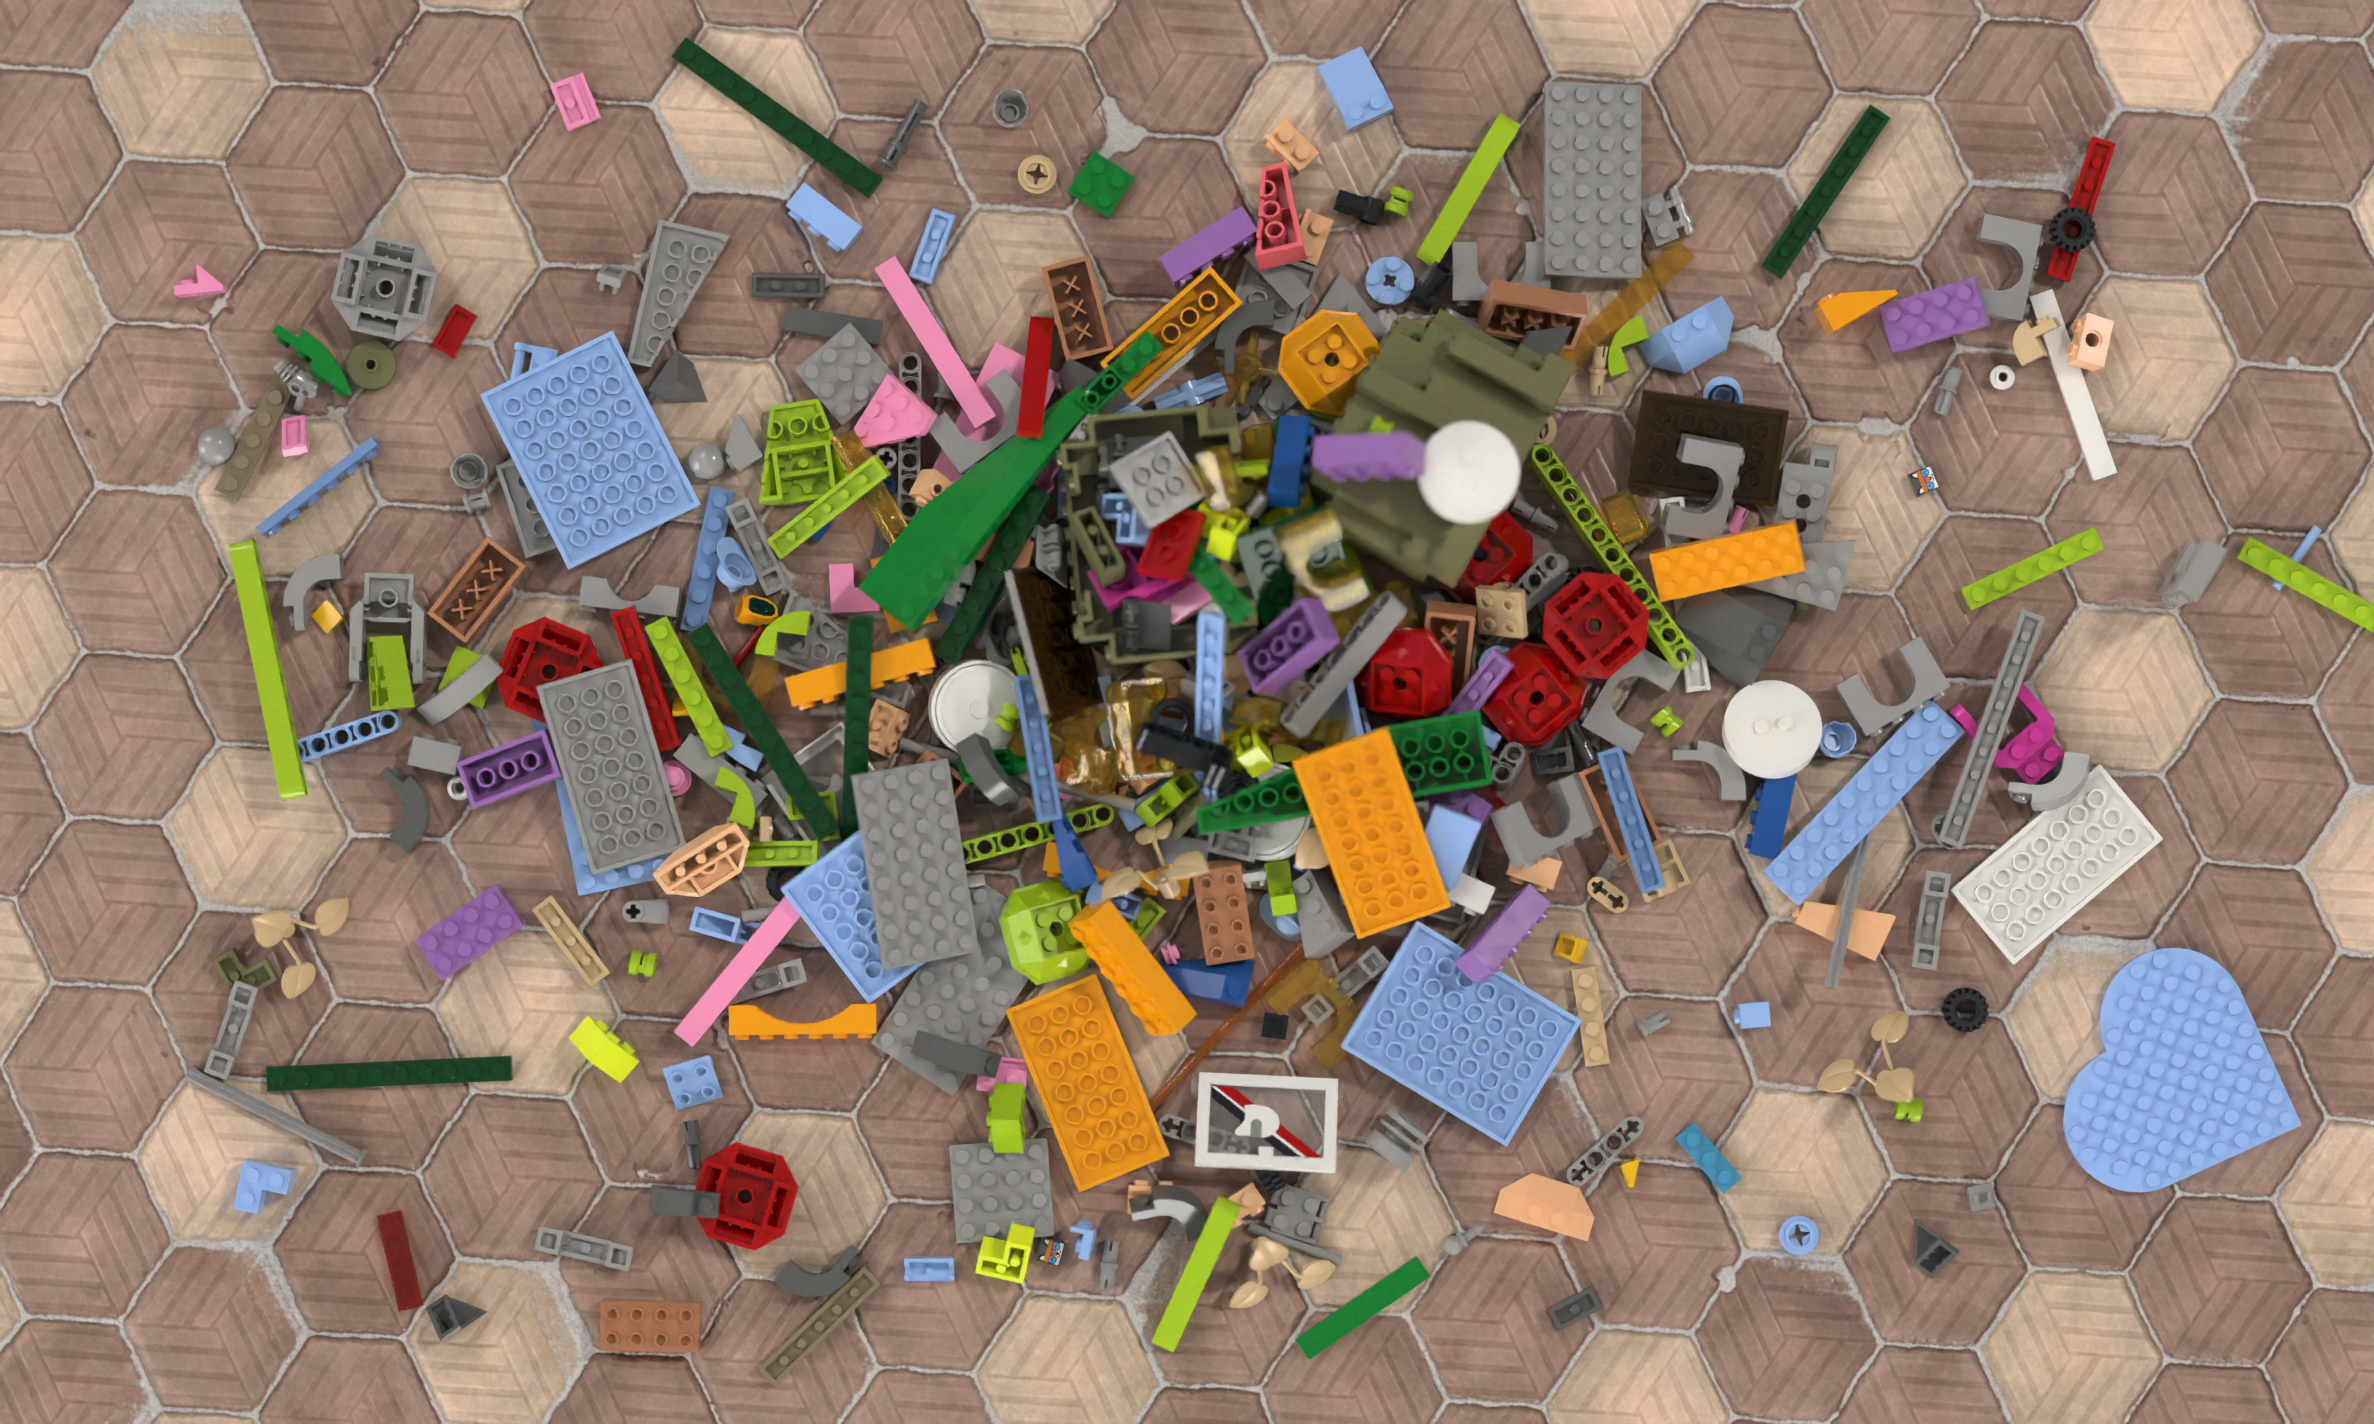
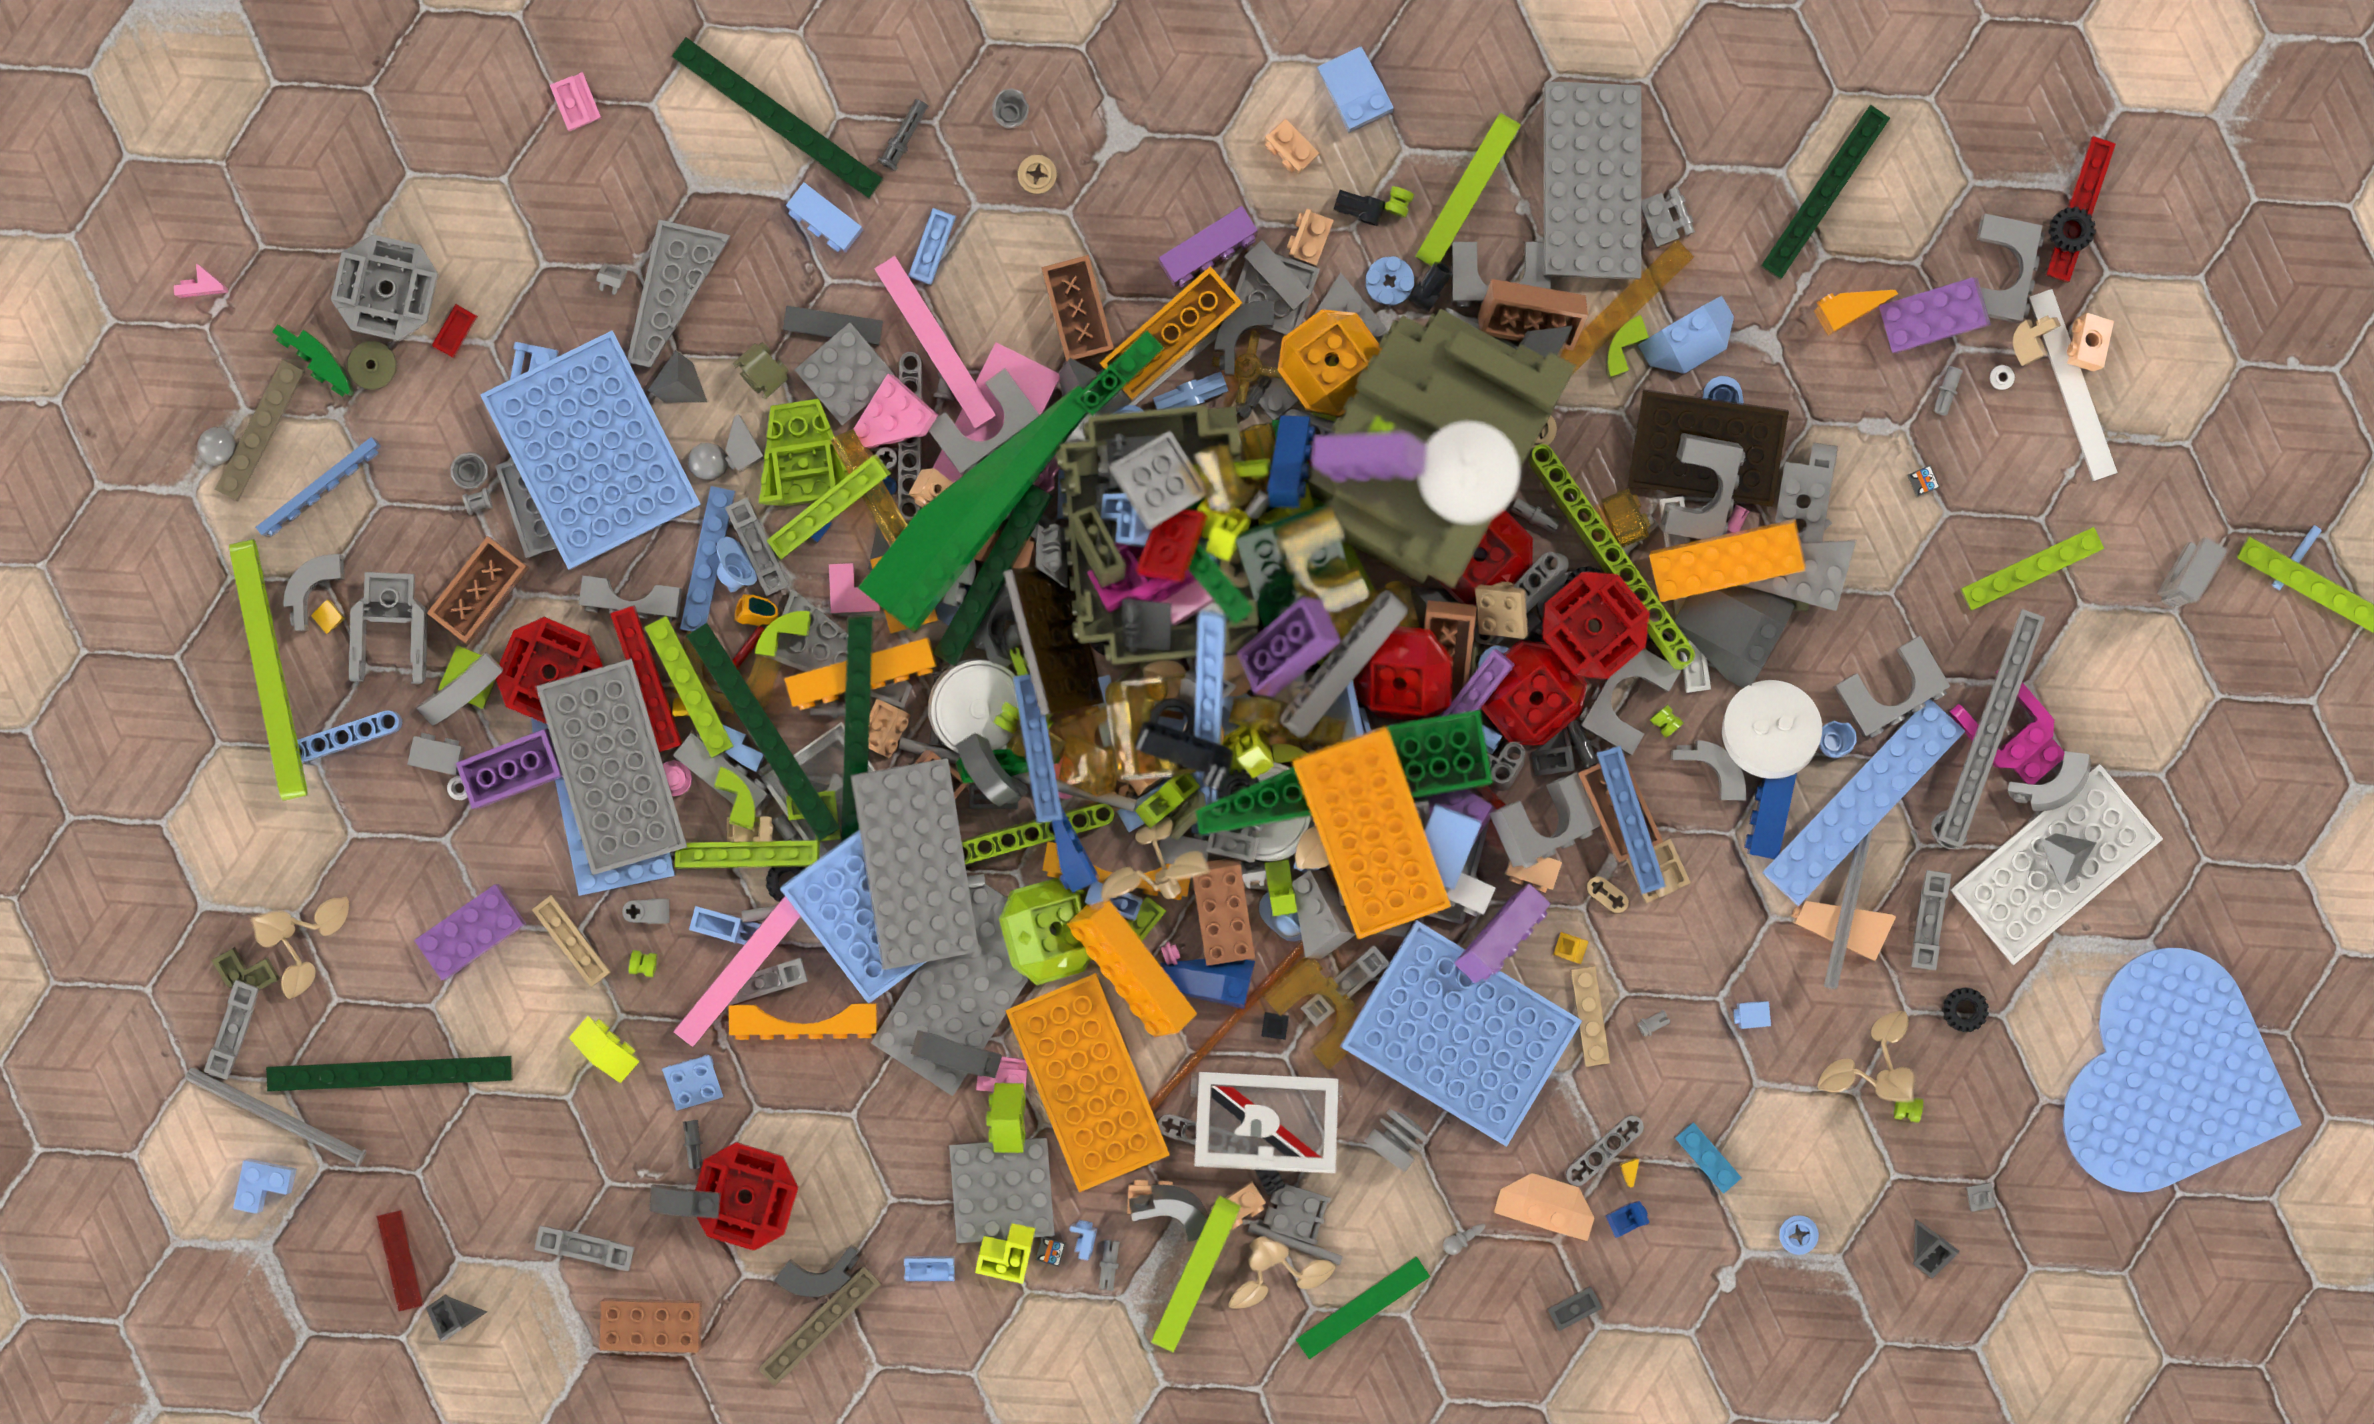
(295, 436): bright pink tile -> none
(299, 383): light grey piece -> none
(388, 674): lime wedge -> none
(417, 809): dark grey arch -> none
(704, 862): light nougat wedge -> none
(761, 370): none -> olive brick
(788, 285): dark grey tile -> none
(1035, 377): red tile -> none
(1101, 184): green plate -> none
(1278, 225): coral wedge -> none
(1598, 369): tan pin -> none
(1627, 1218): none -> blue bracket
(2066, 855): none -> slope

